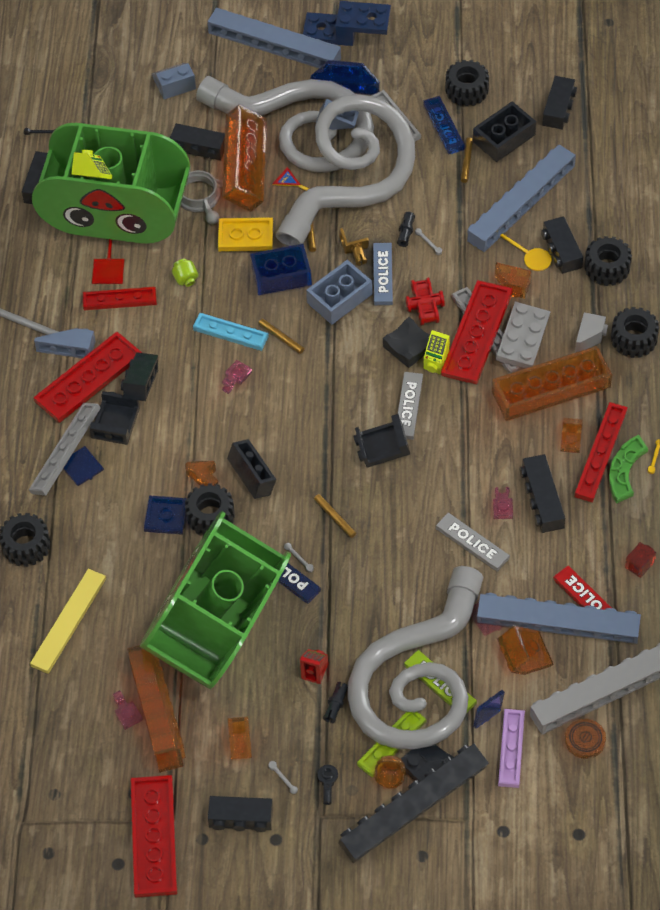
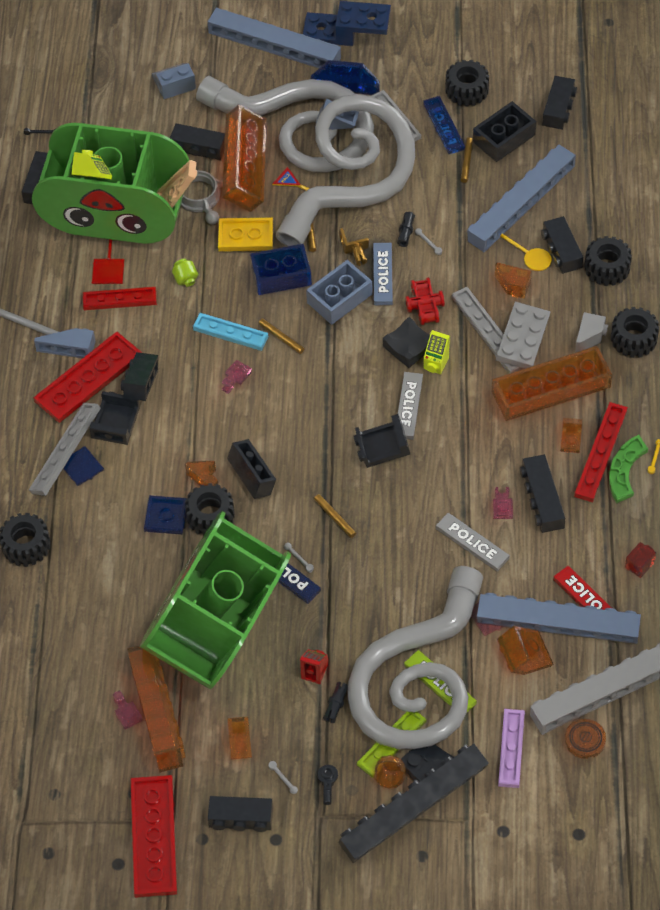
(68, 621): light yellow tile -> none
(178, 183): none -> light nougat wing
(477, 332): red plate -> none
(488, 709): clear blue piece -> none

